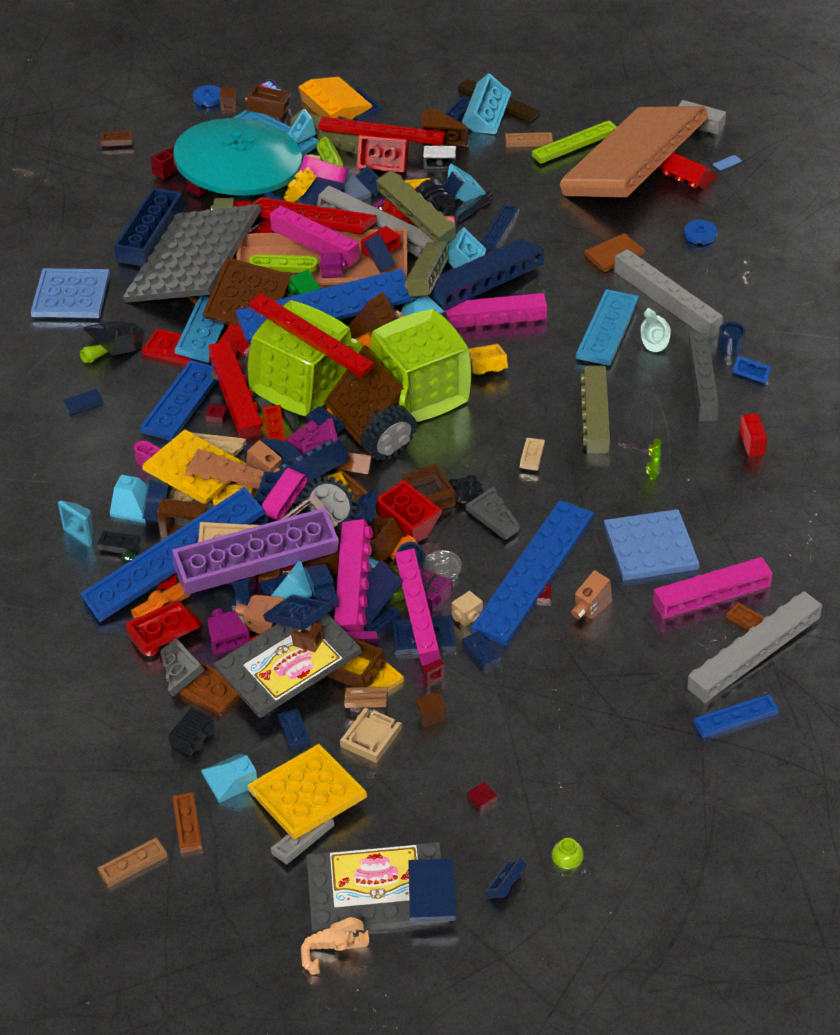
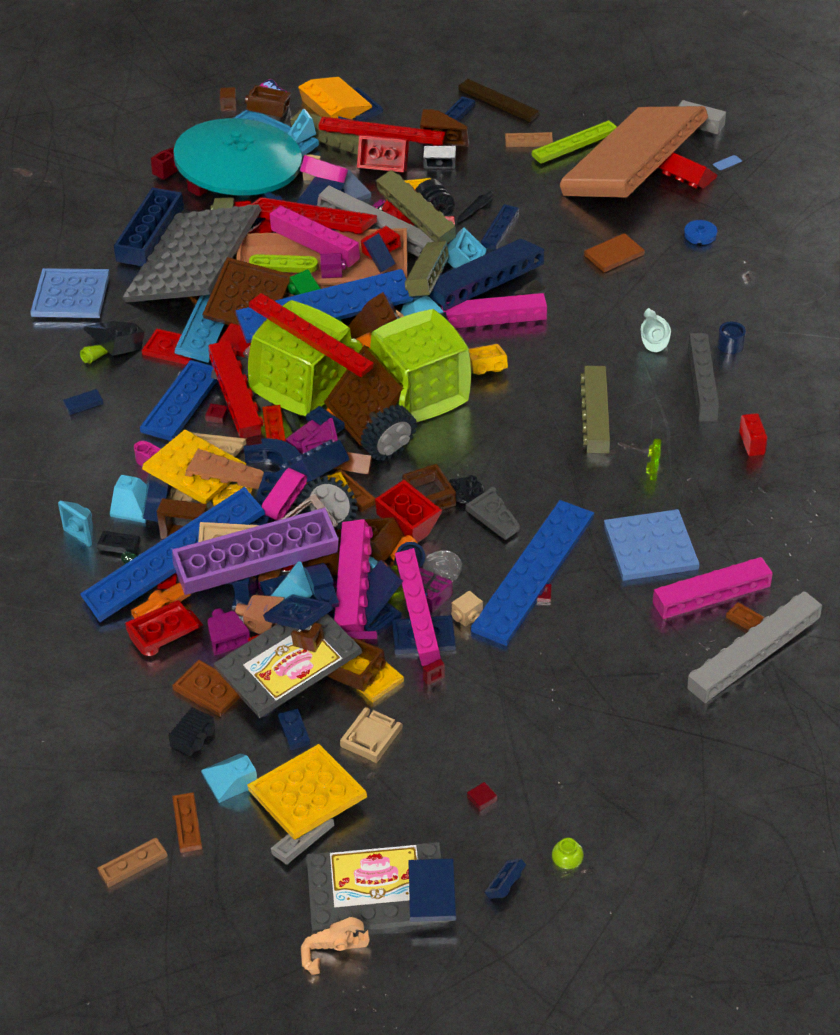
(116, 138): reddish brown plate -> none
(179, 666): dark grey wing -> none
(207, 95): blue plate -> none
(263, 458): nougat torso -> none
(299, 186): yellow plate -> none
(328, 152): lime plate -> none
(366, 506): dark blue plate -> none
(368, 179): dark blue plate -> none
(368, 697): medium nougat tile -> none
(431, 709): reddish brown panel -> none
(453, 183): dark blue tile -> none
(469, 189): medium azure slope -> none
(481, 650): dark blue plate -> none
(486, 106): medium azure slope -> none
(532, 454): tan plate -> none
(592, 596): nougat torso -> none
(607, 327): dark azure plate -> none
(668, 293): light grey brick -> none
(735, 715): blue tile -> none
(752, 369): blue slope -> none

